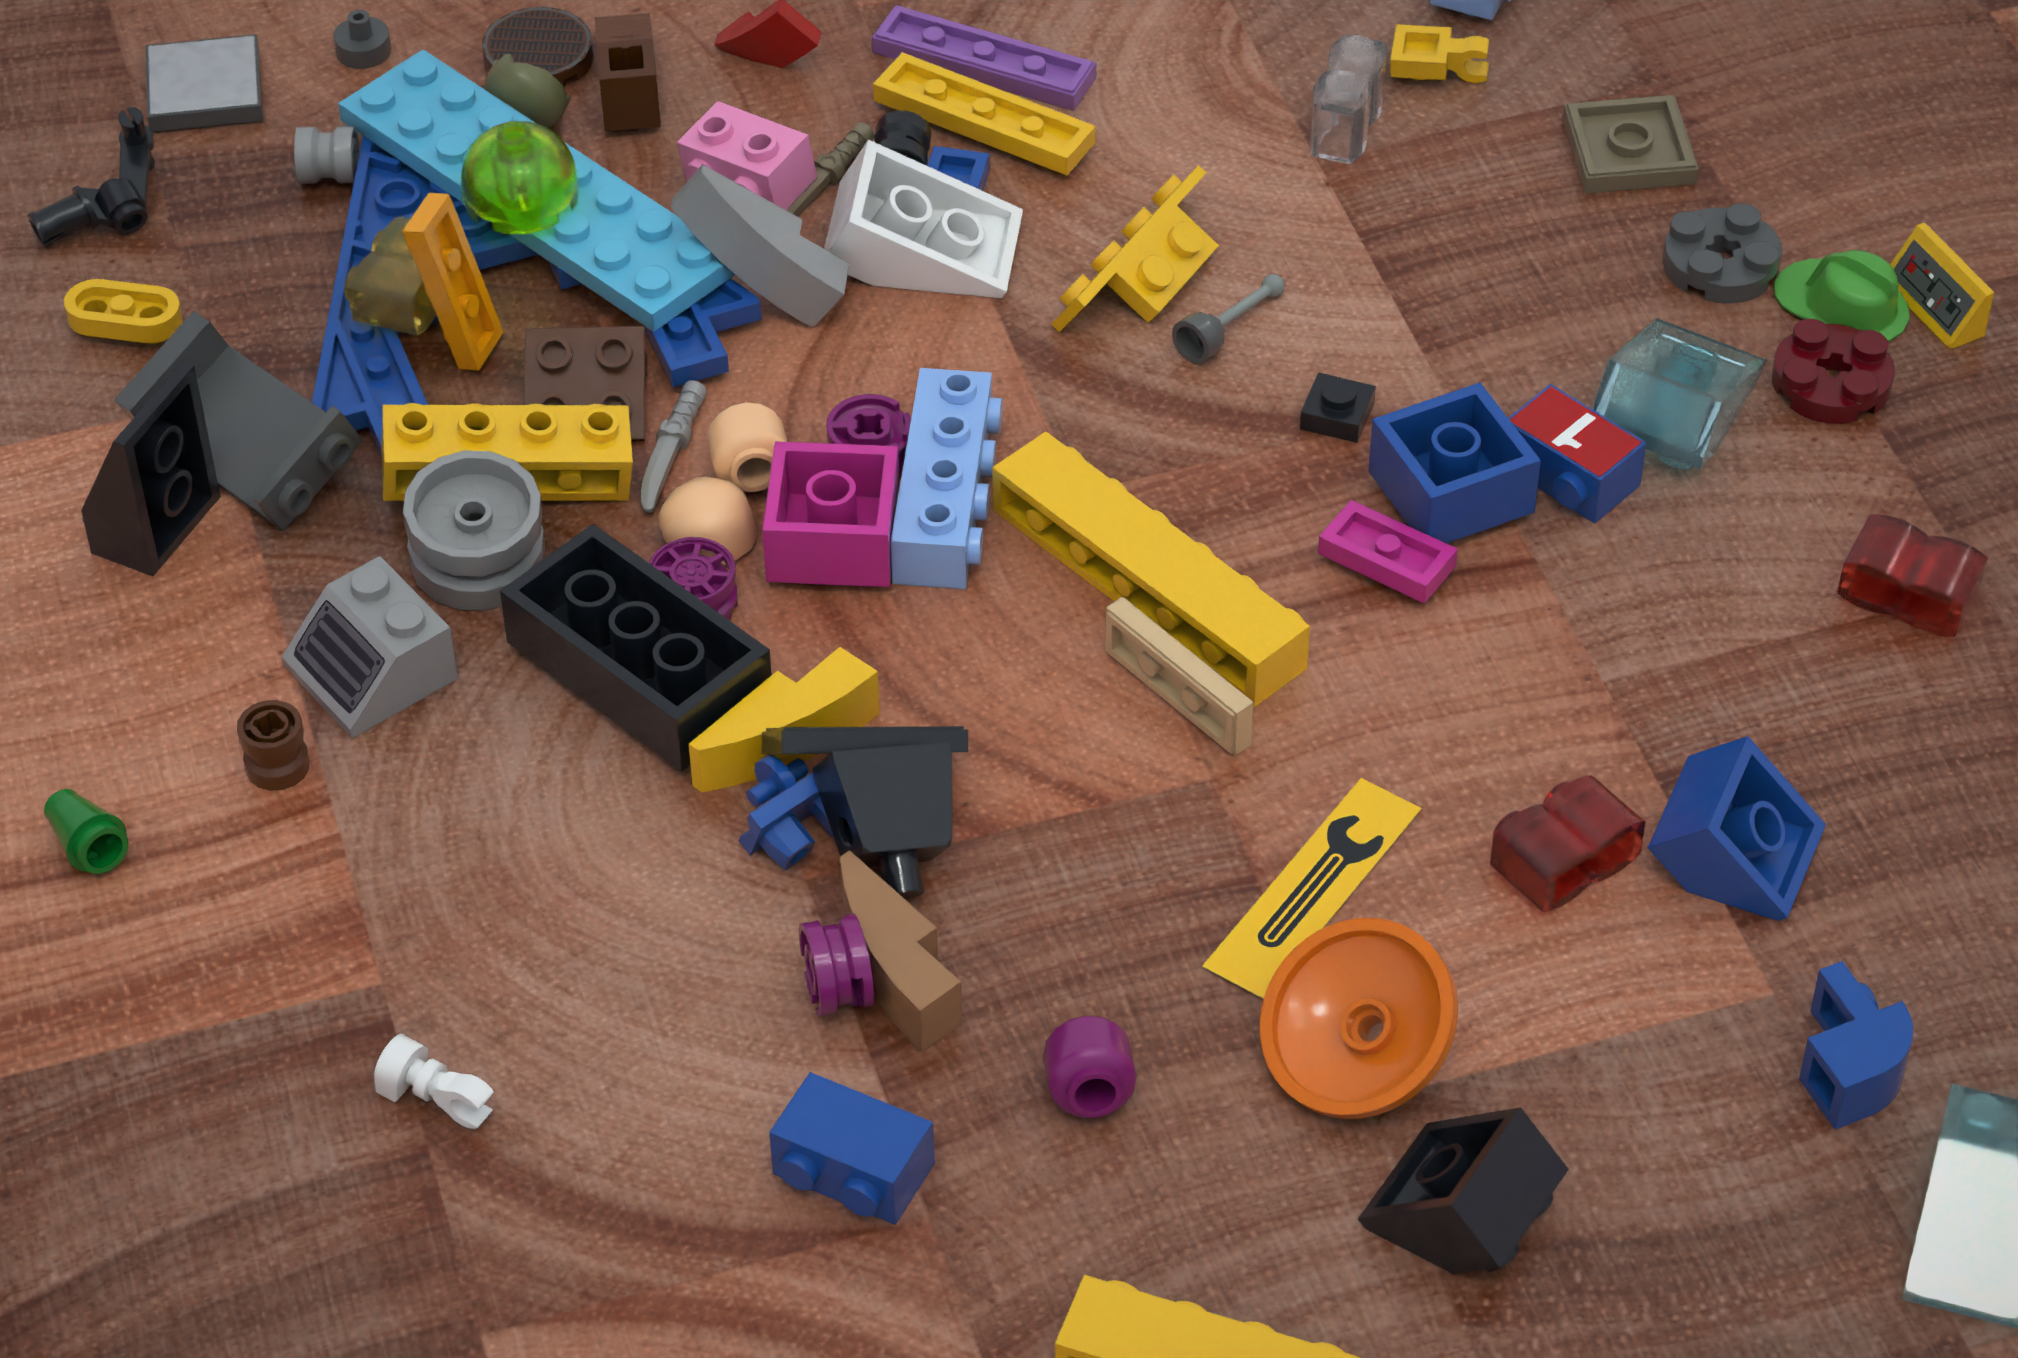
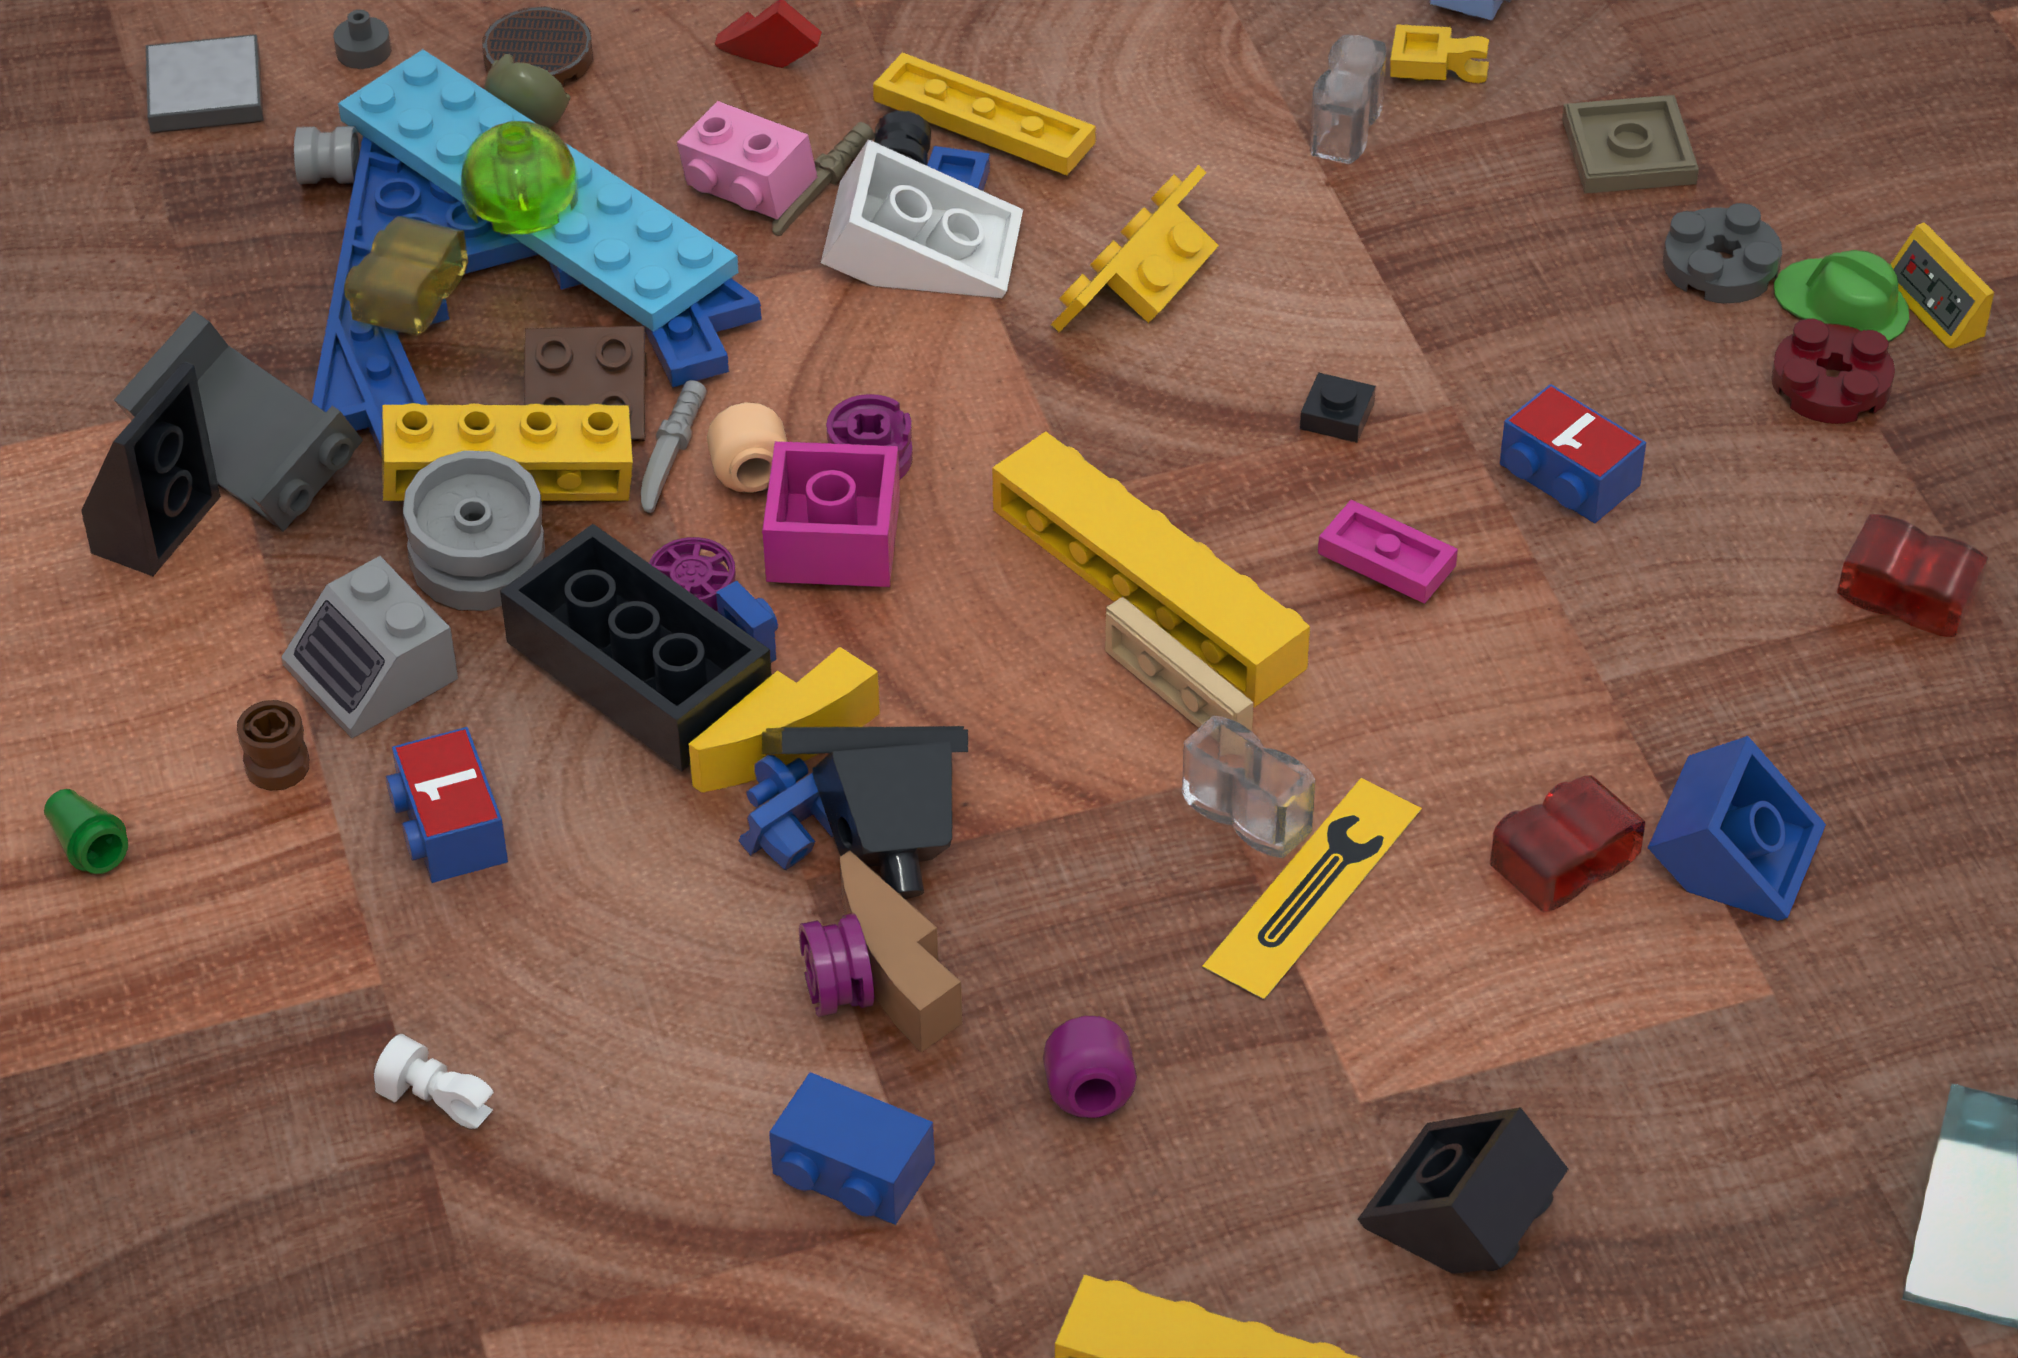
(117, 201): black pin -> none
(123, 311): yellow plate -> none
(448, 805): none -> brick
(453, 281): light orange plate -> none
(627, 72): reddish brown slope -> none
(711, 511): light nougat hair -> none
(749, 614): none -> blue plate
(762, 245): light grey slope -> none
(943, 479): light blue brick -> none
(986, 57): medium lavender tile -> none
(1203, 334): dark grey hinge -> none
(1248, 786): none -> clear brick
(1332, 996): orange dish -> none
(1454, 464): blue brick -> none
(1677, 391): clear light blue slope -> none
(1861, 1053): blue brick -> none

